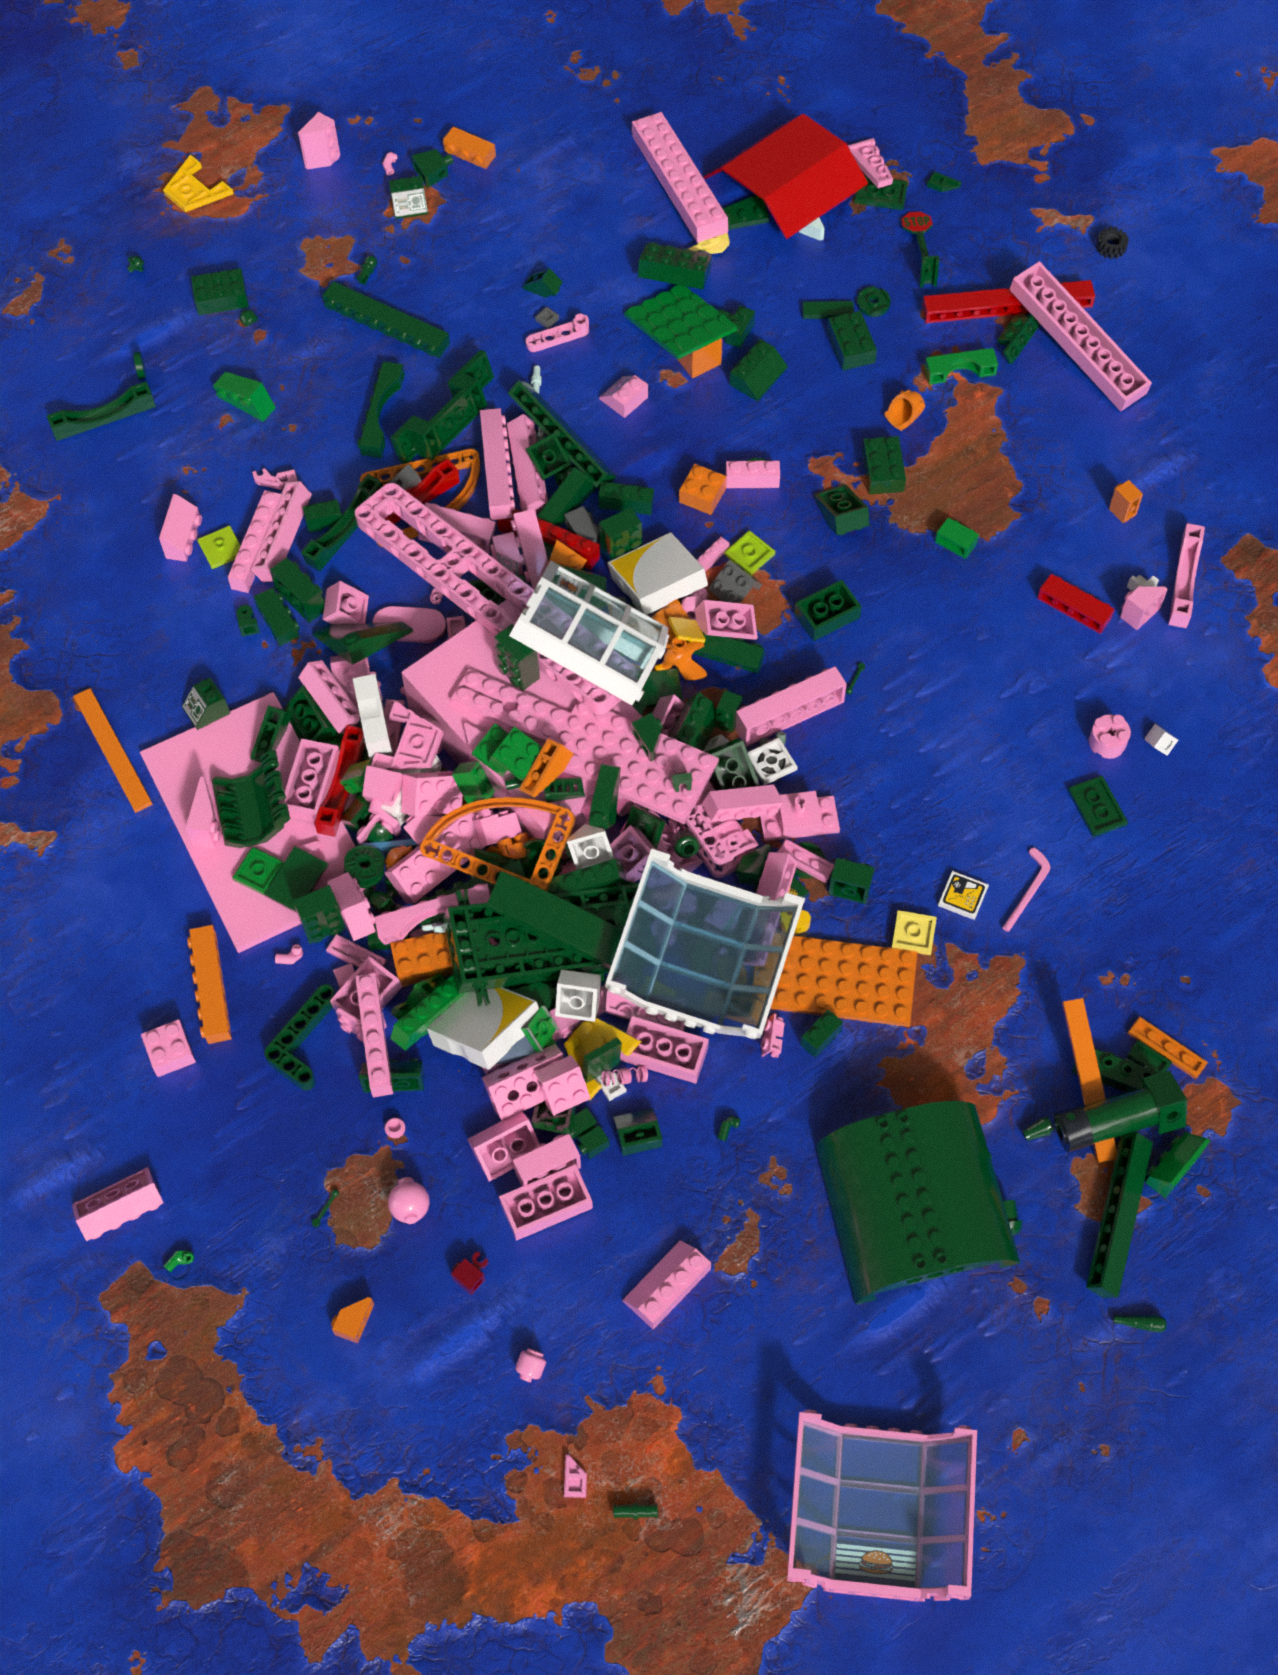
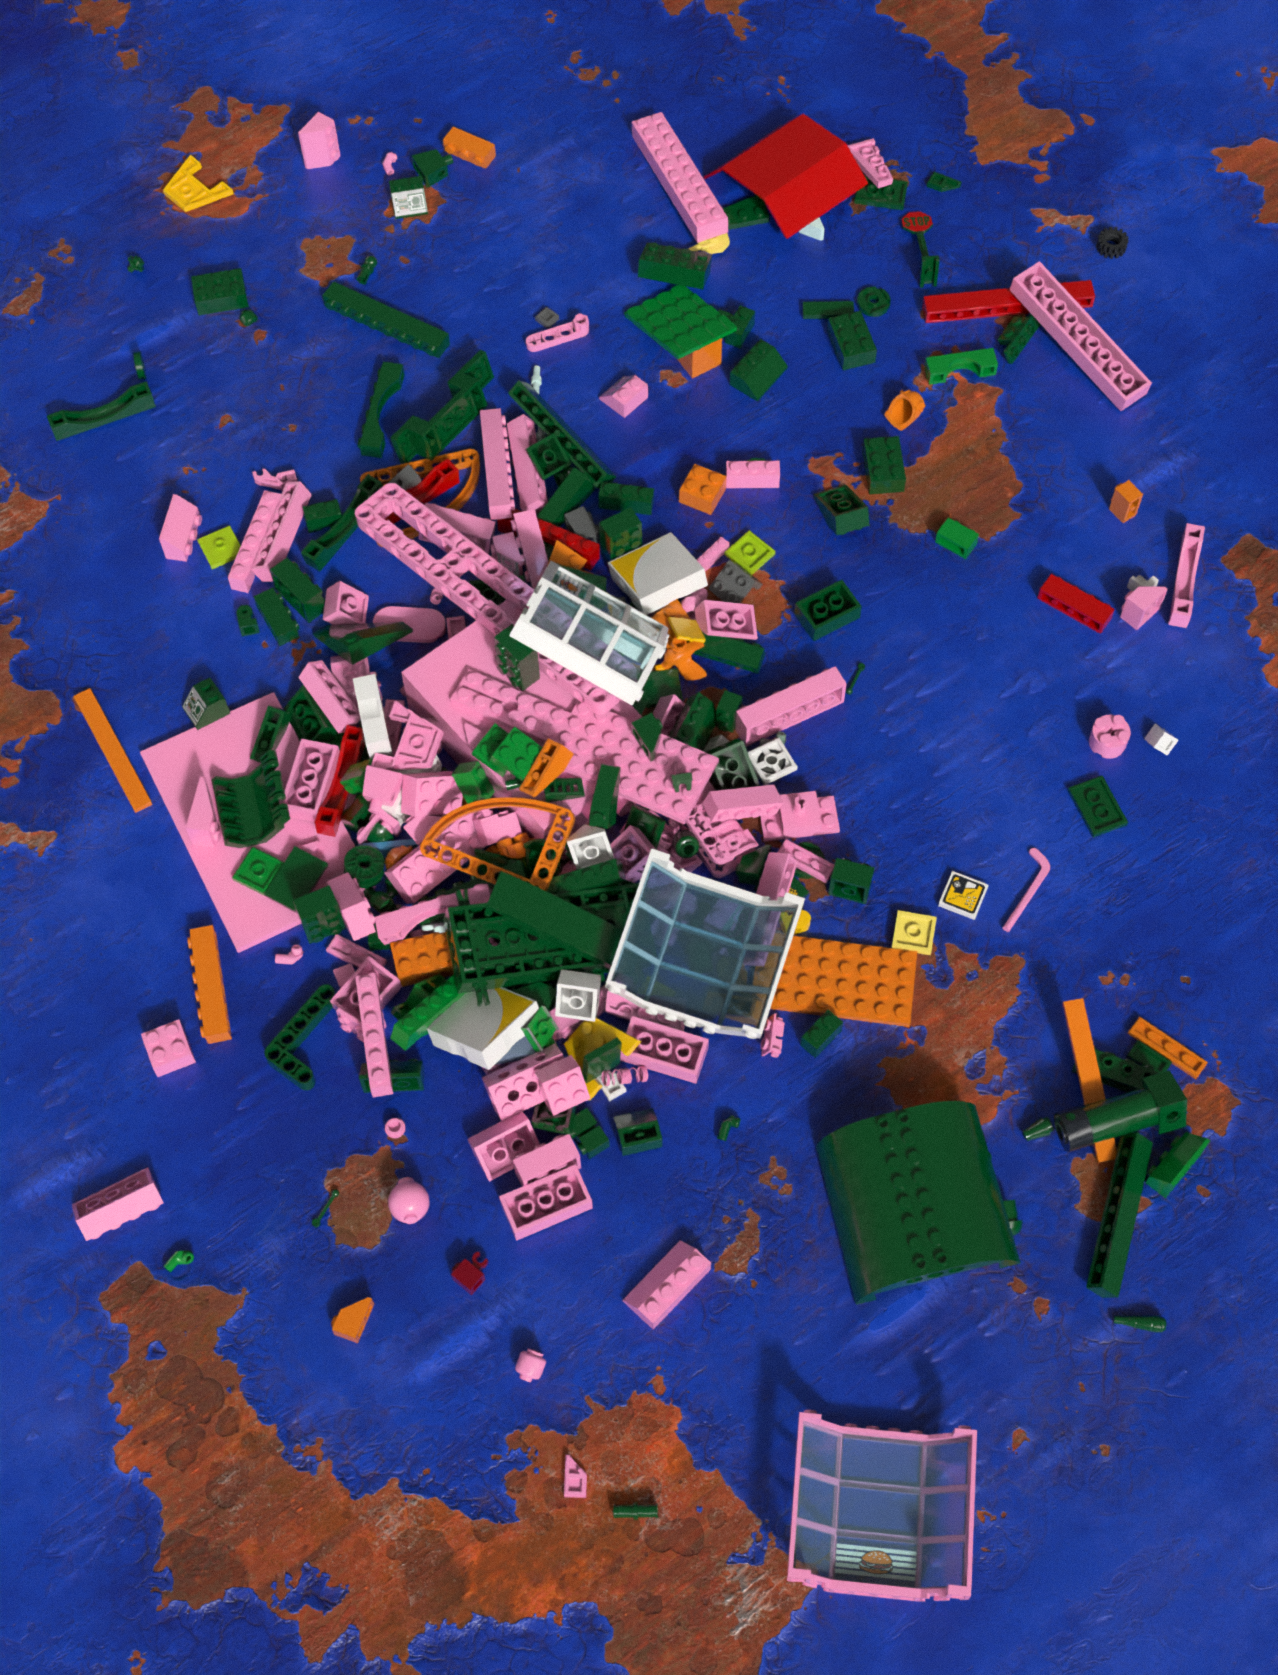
(245, 394): green wedge -> none
(543, 283): dark green slope -> none

